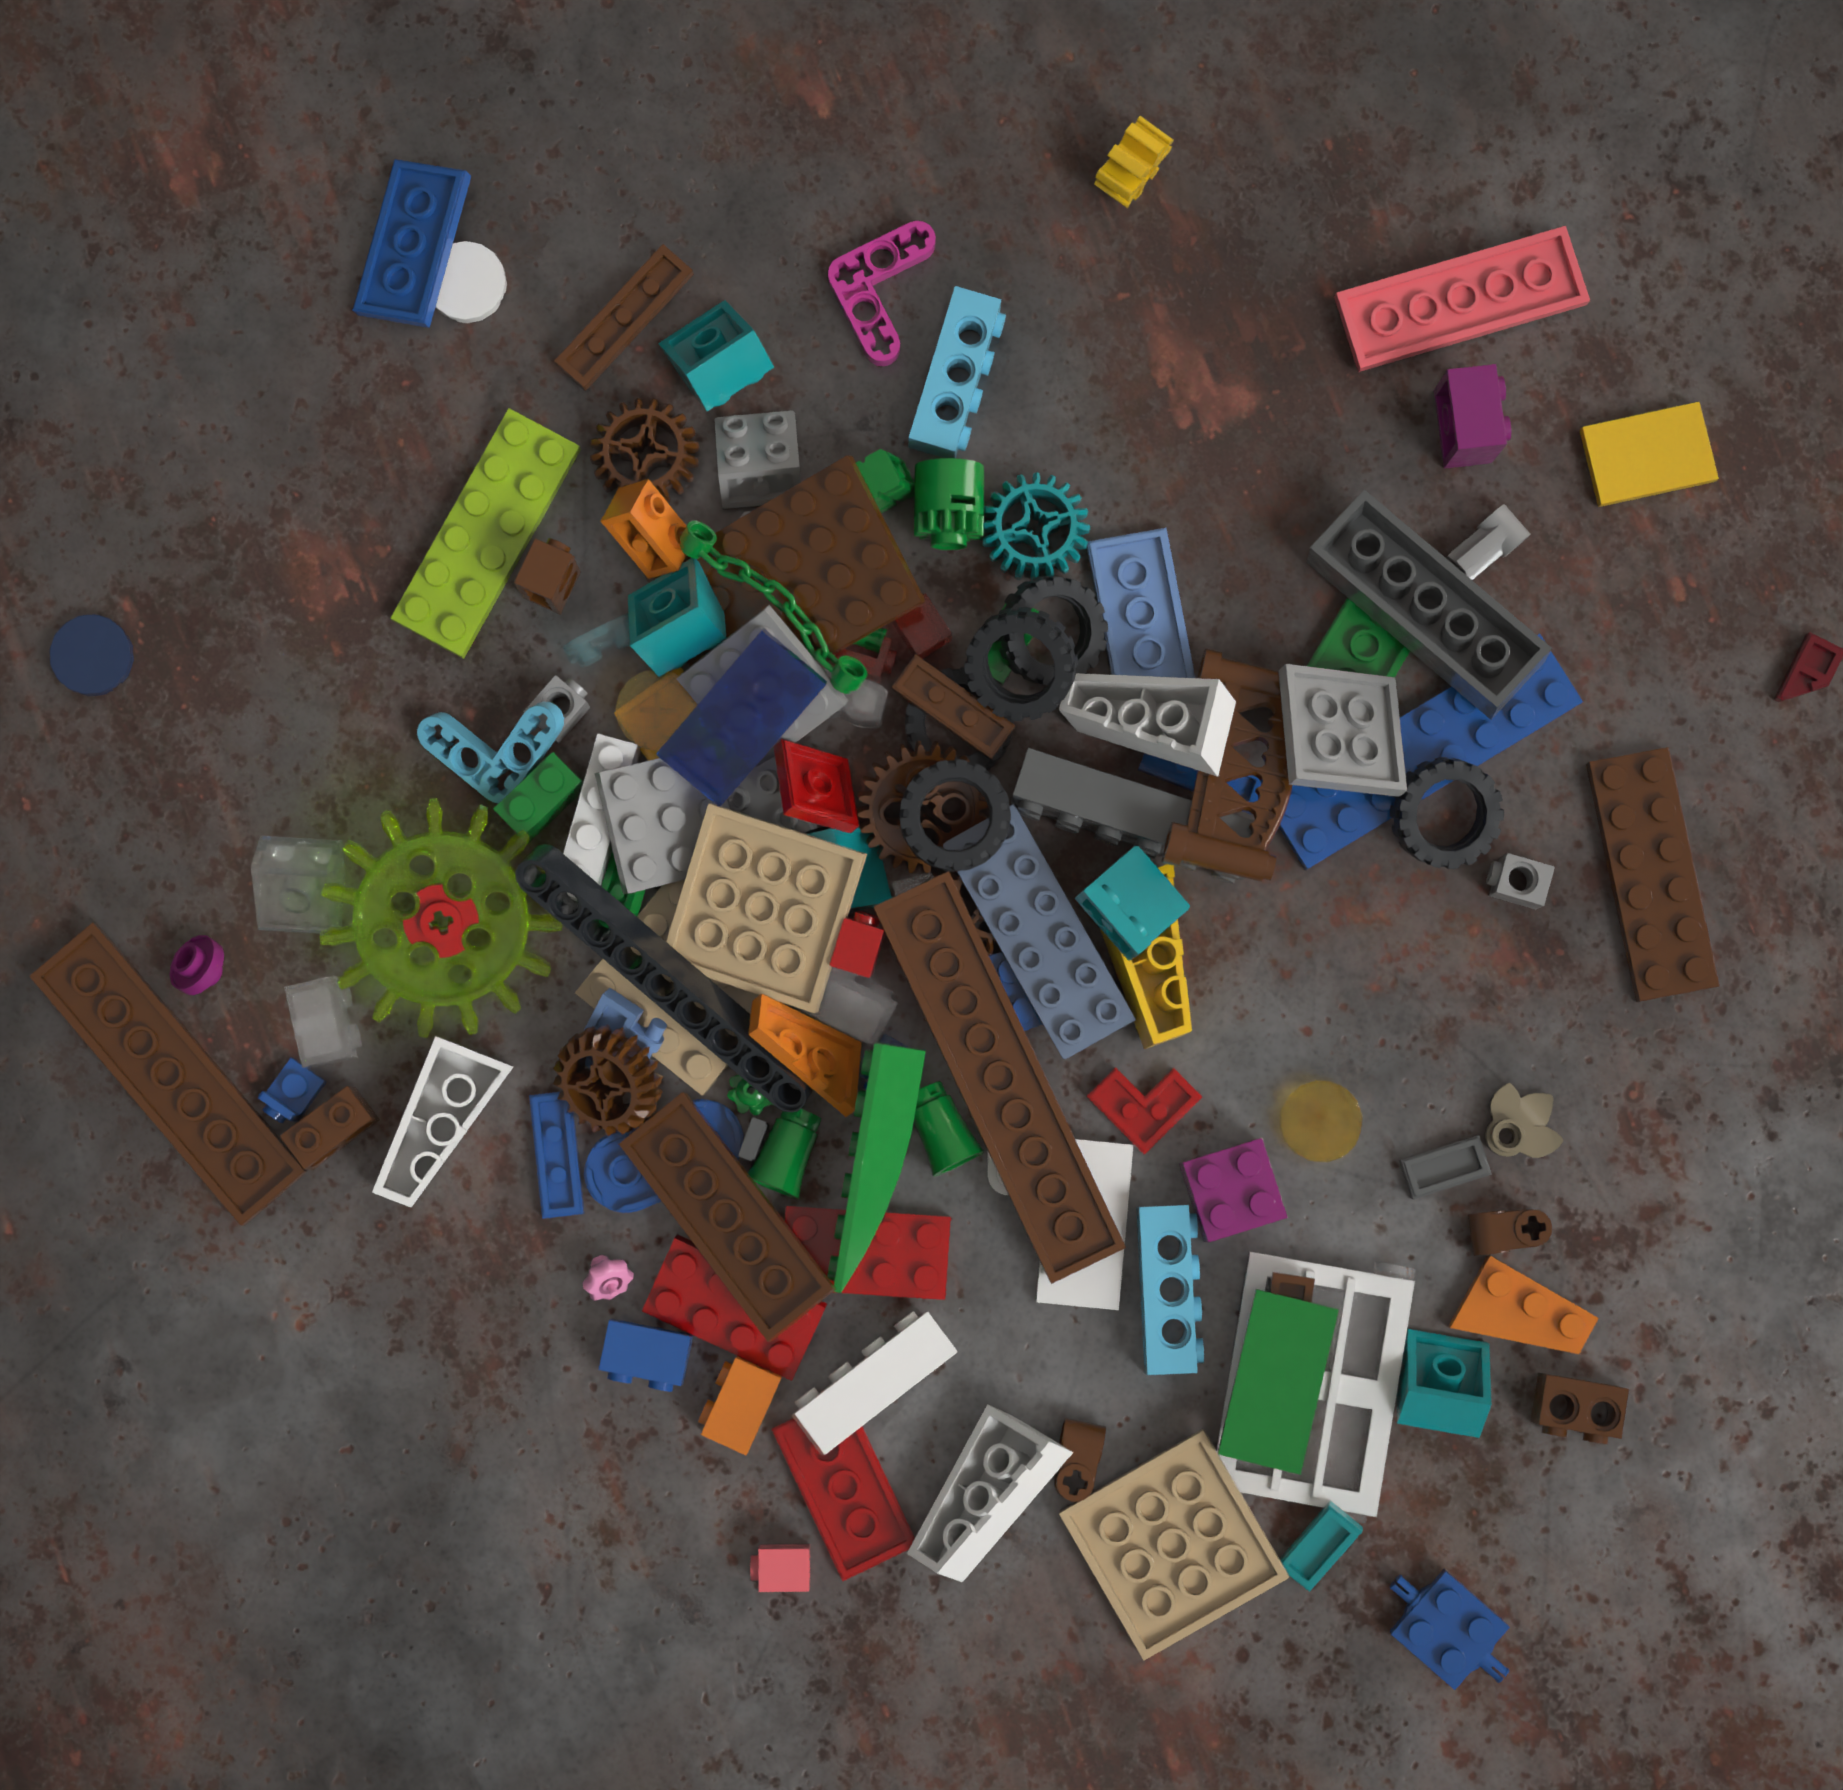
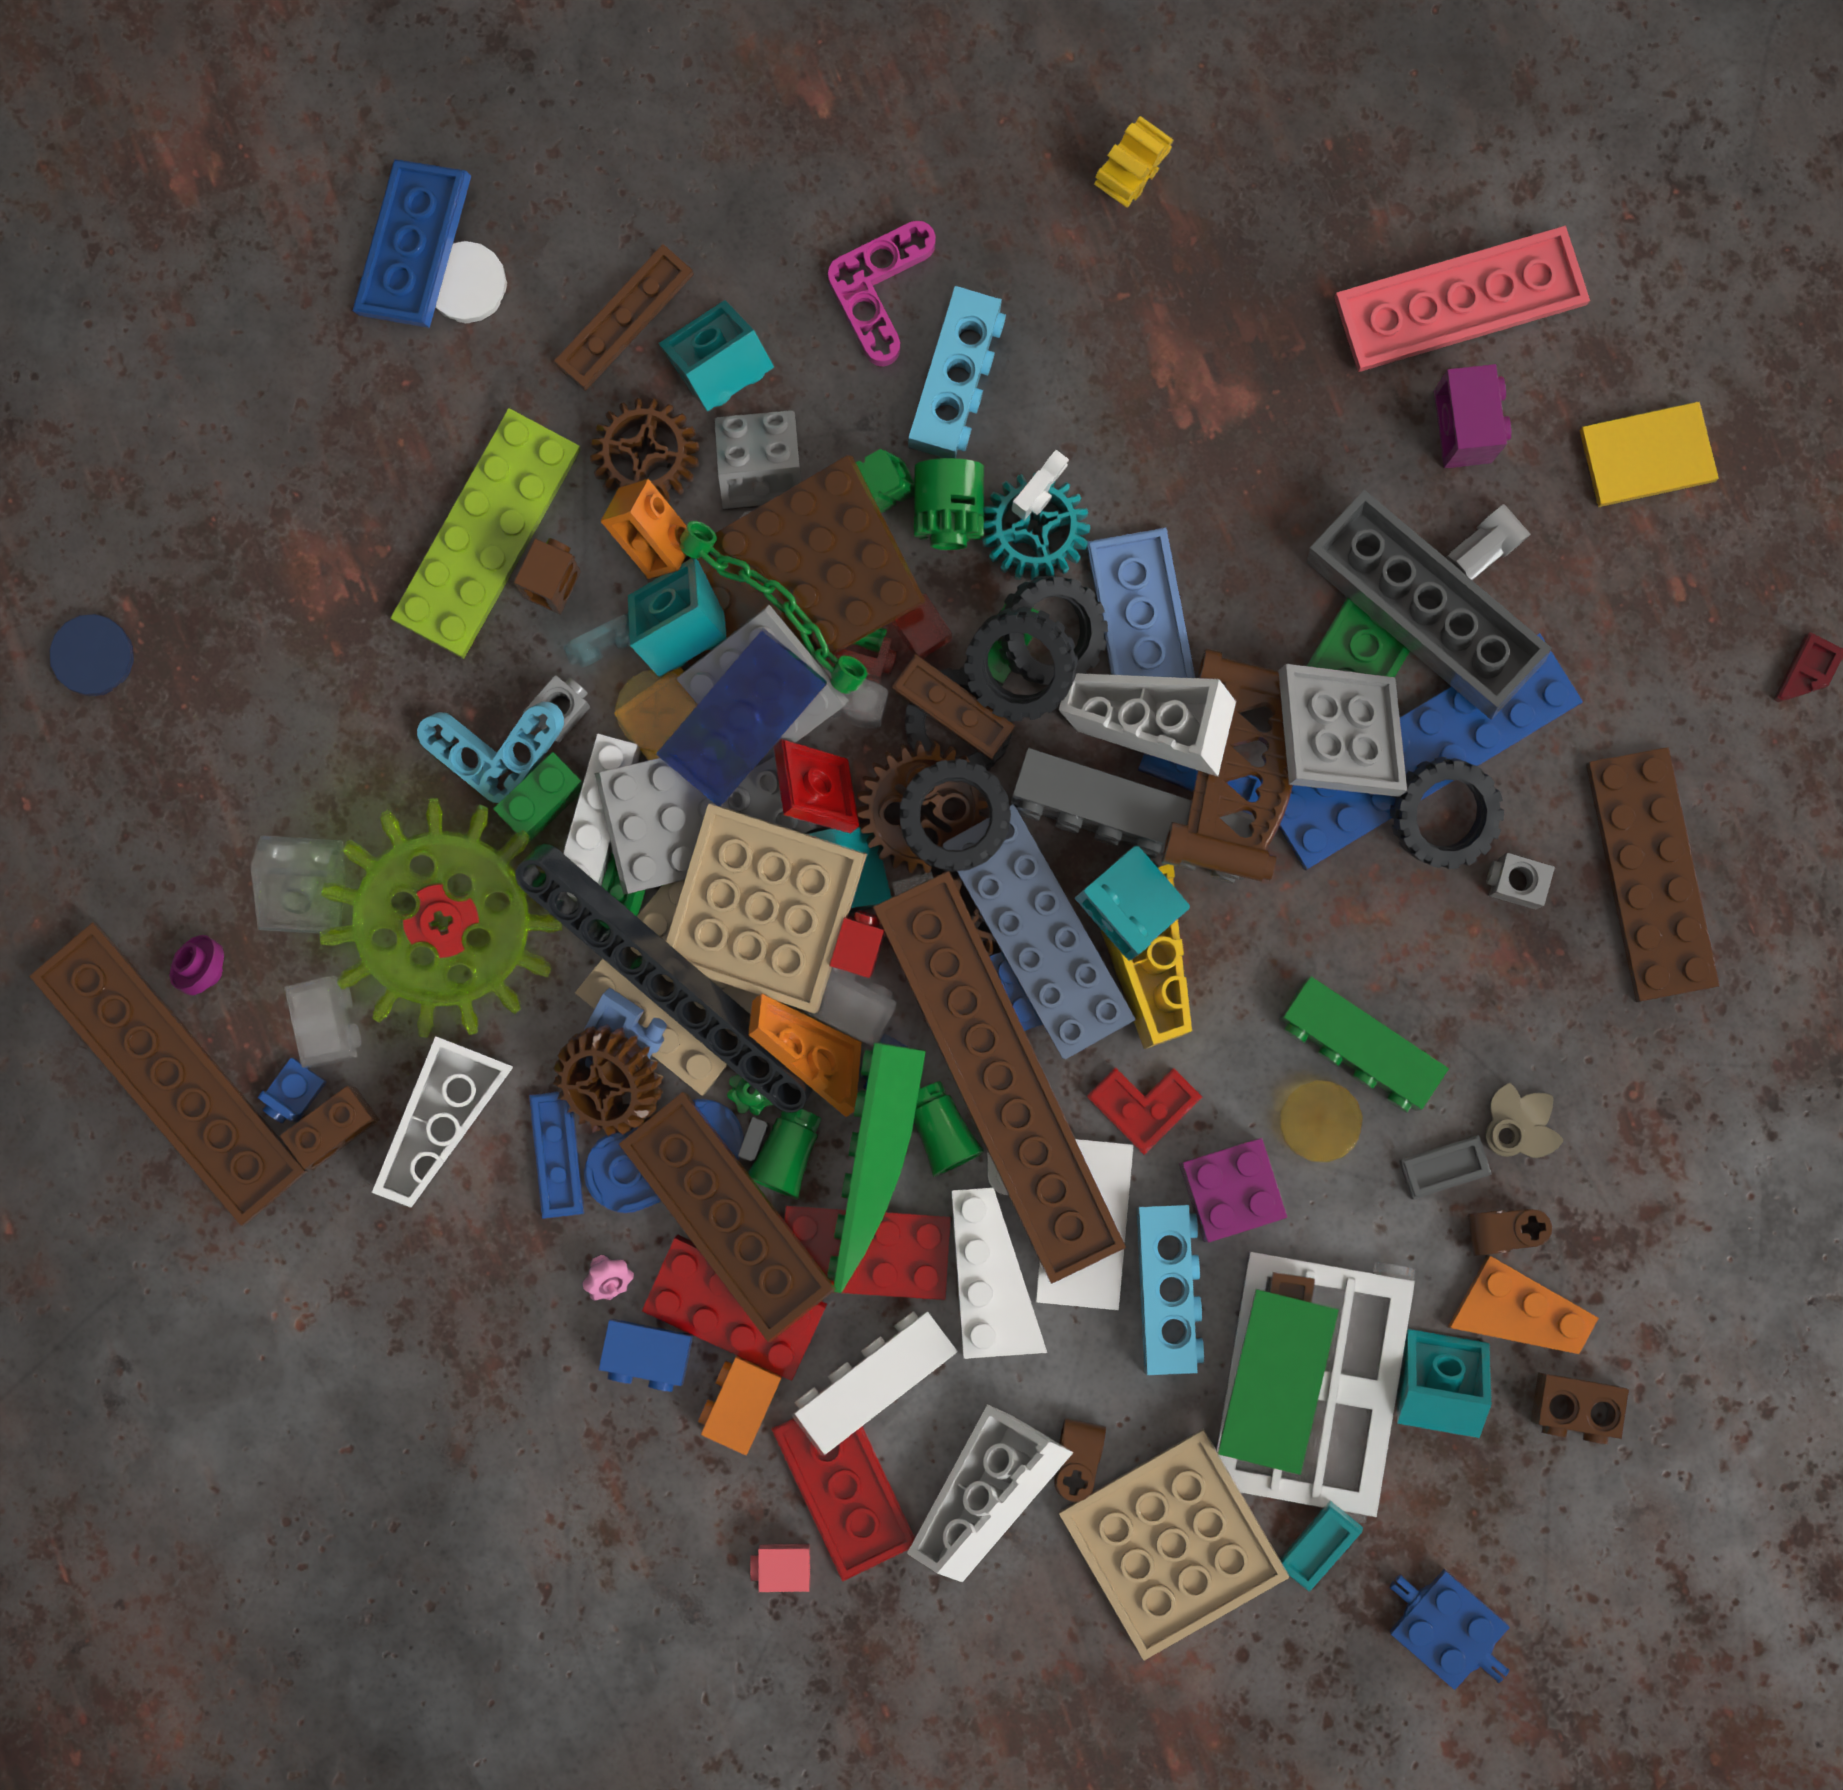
(991, 1288): none -> white wedge
(1035, 493): none -> white plate
(1362, 1044): none -> green brick

